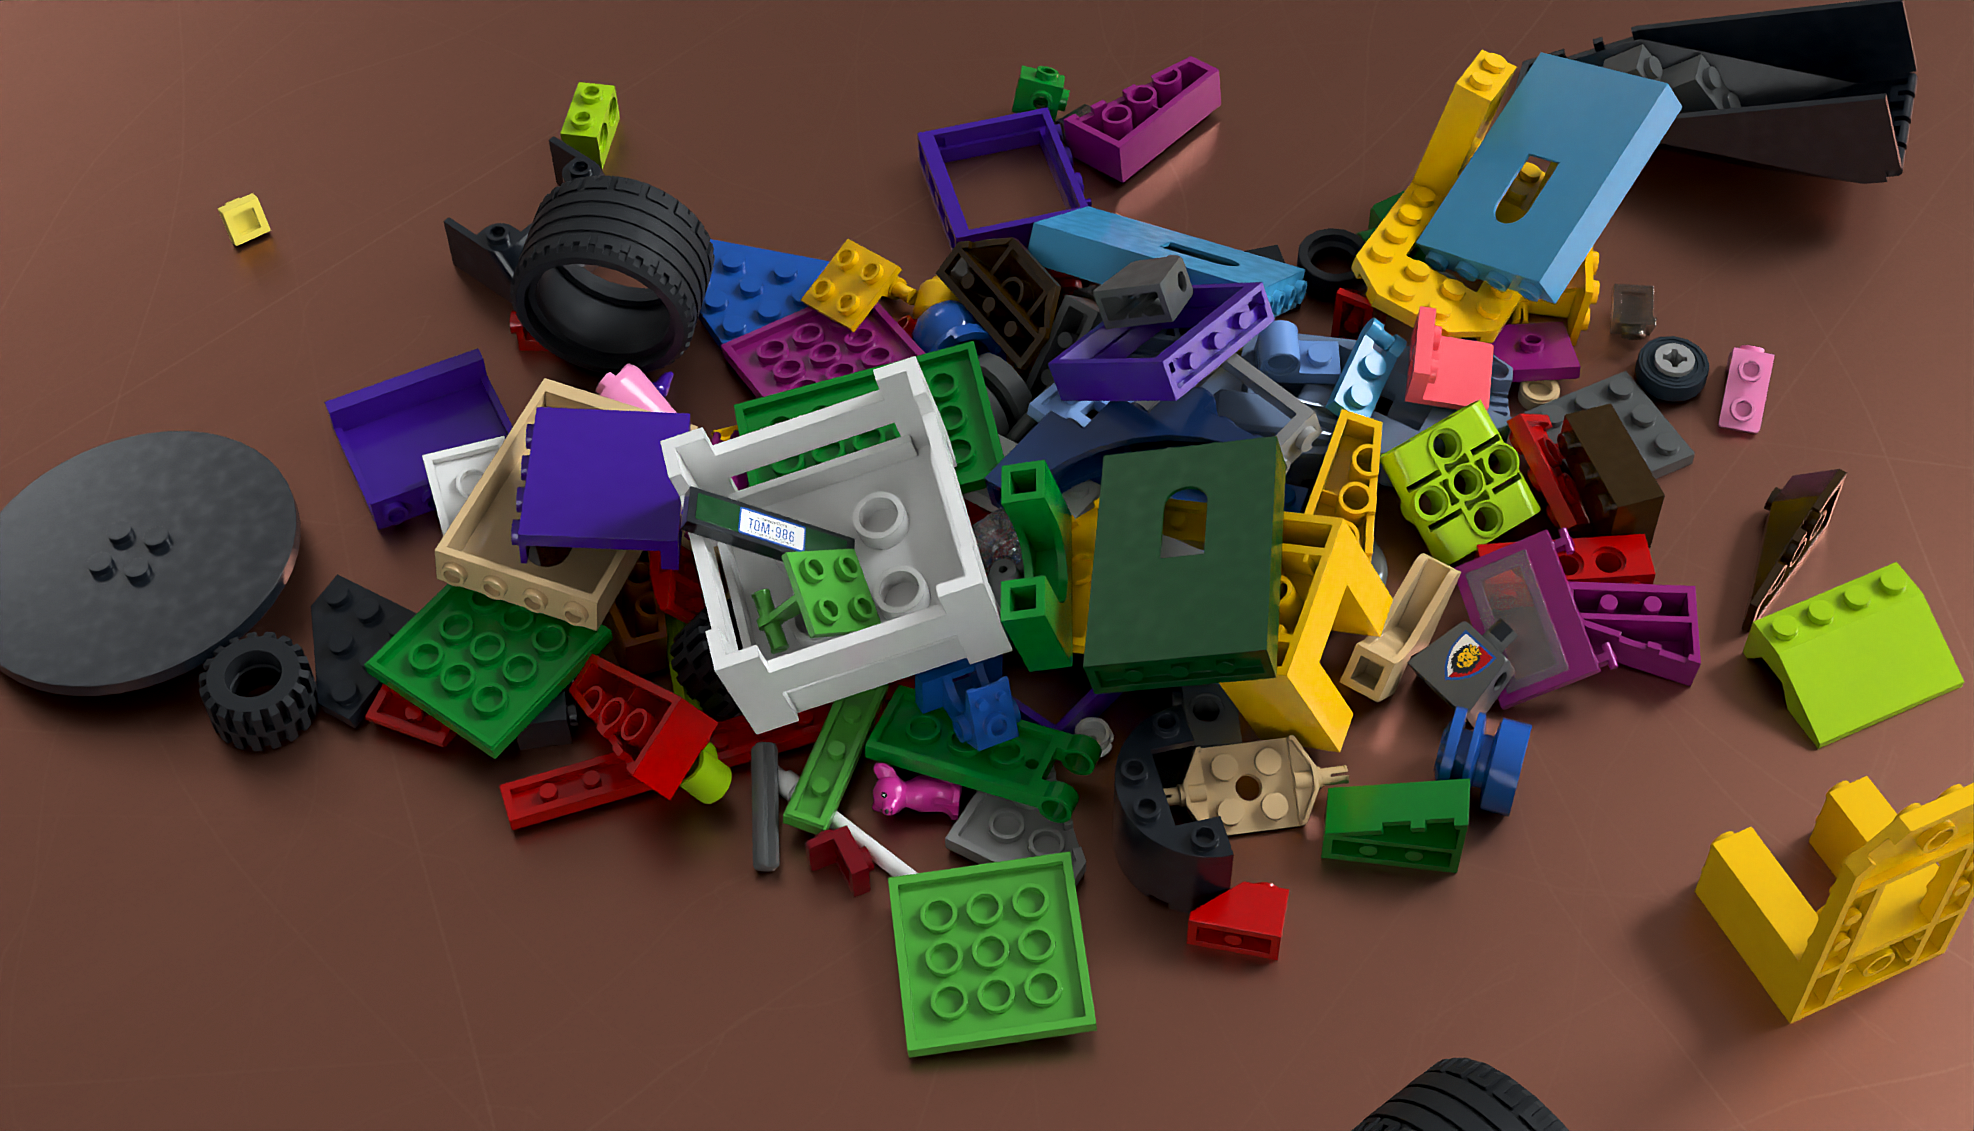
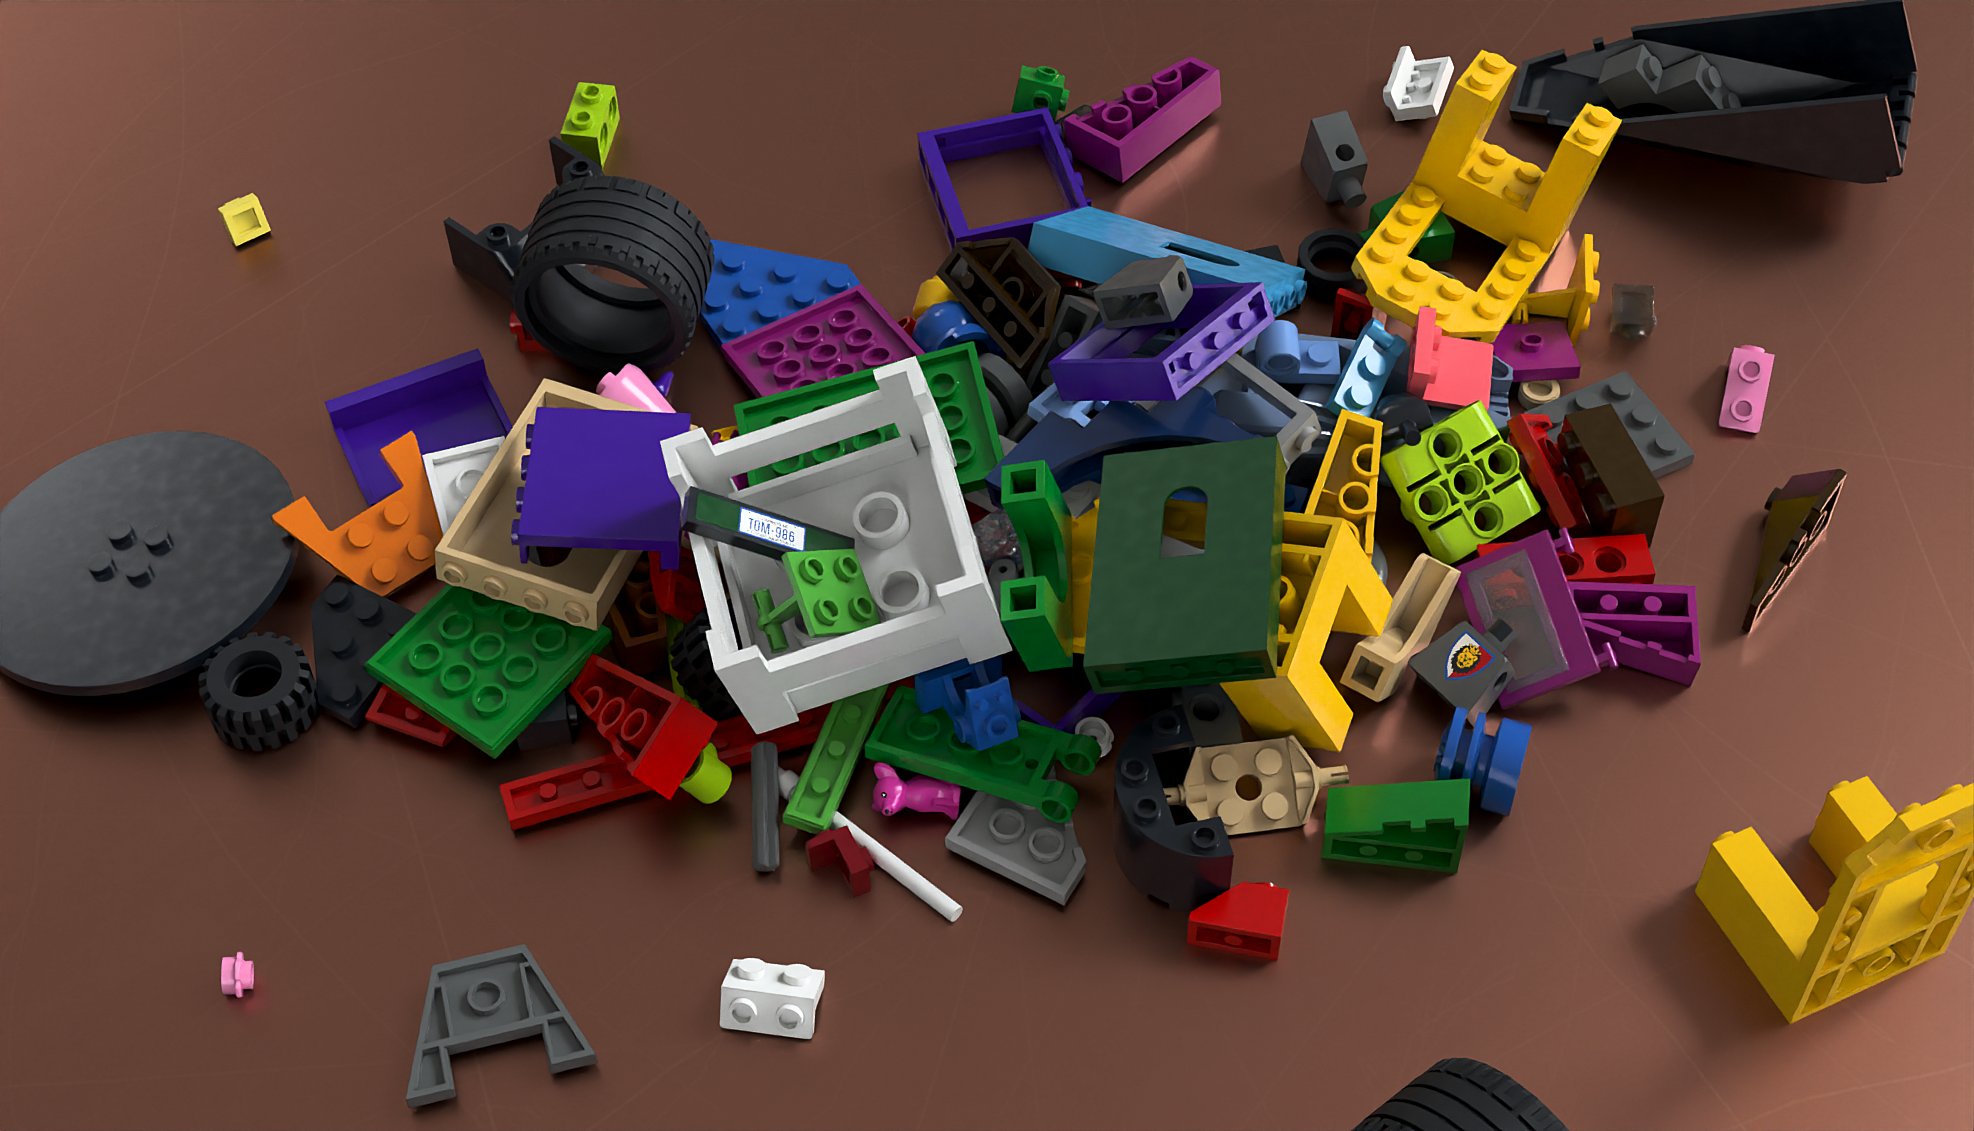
(236, 975): none -> bright pink plate
(387, 541): none -> orange wing
(485, 1004): none -> dark grey wing
(770, 998): none -> white bracket
(854, 285): yellow plate -> none
(991, 954): bright green plate -> none
(1335, 159): none -> dark grey torso
(1403, 417): none -> black piece
(1417, 86): none -> white bracket
(1601, 135): dark azure panel -> none
(1672, 368): black wheel -> none
(1856, 654): lime piece -> none

